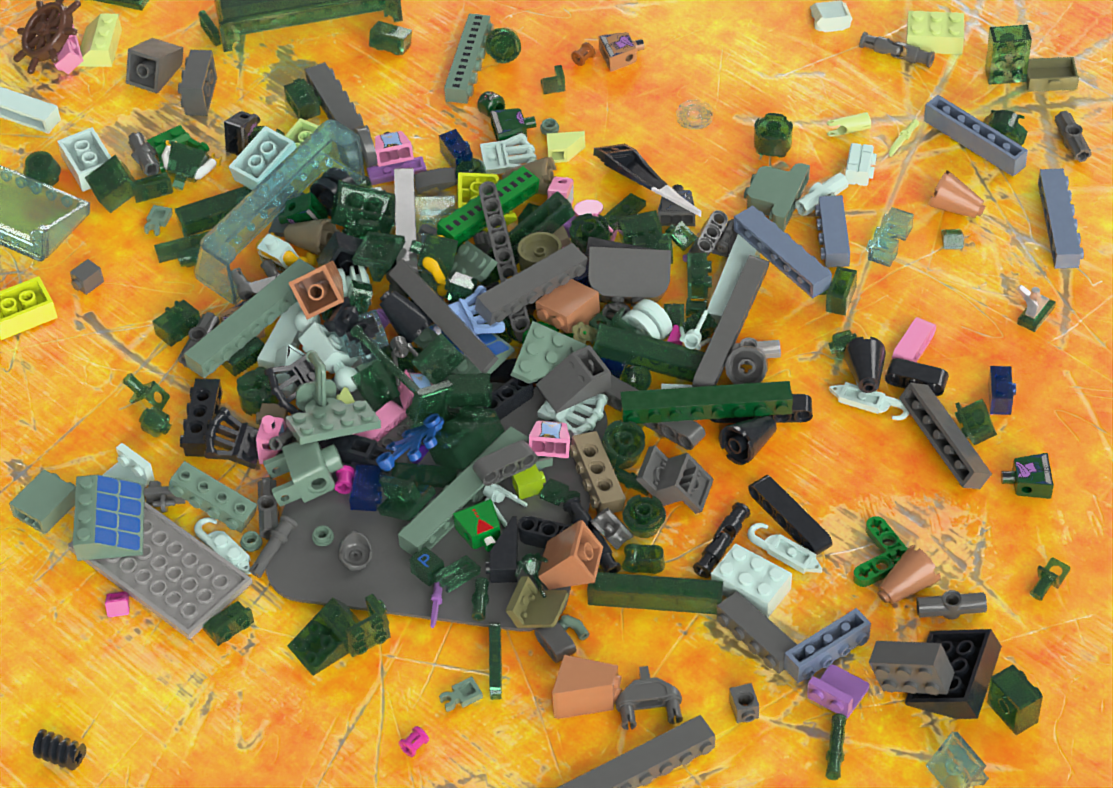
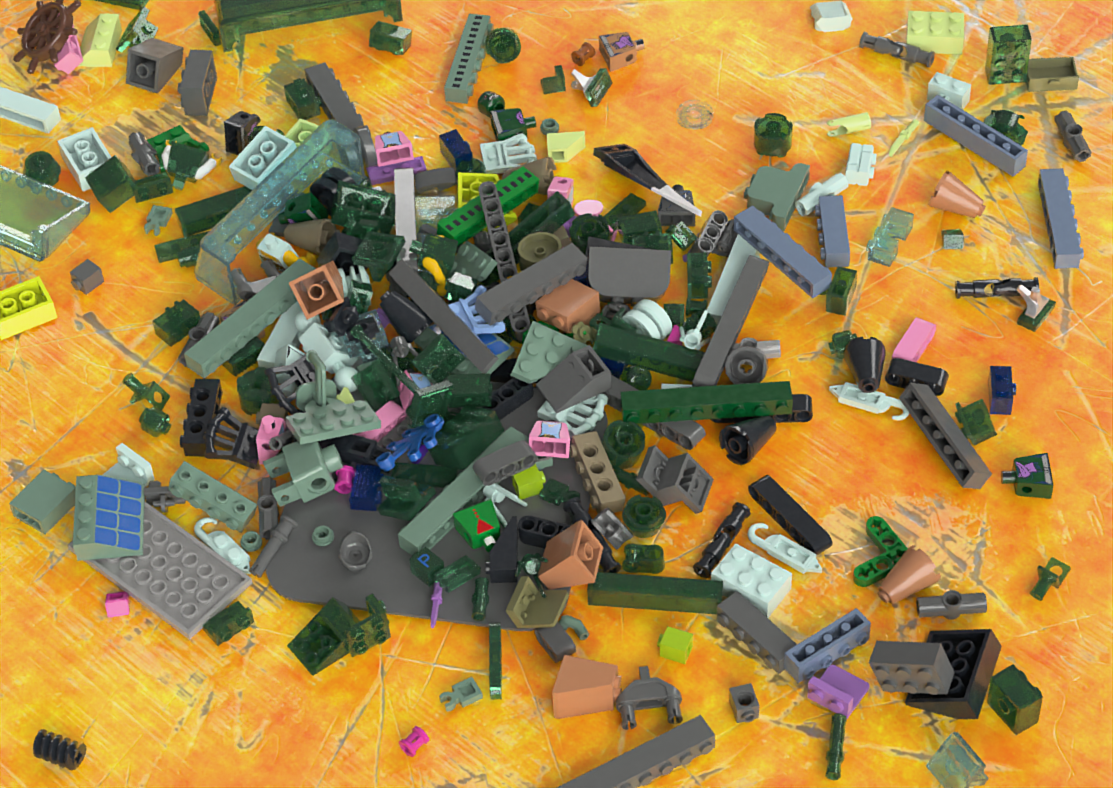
(137, 31): none -> clear green bracket
(593, 87): none -> clear green piece
(675, 645): none -> lime brick
(950, 89): none -> light aqua brick
(999, 287): none -> black piece

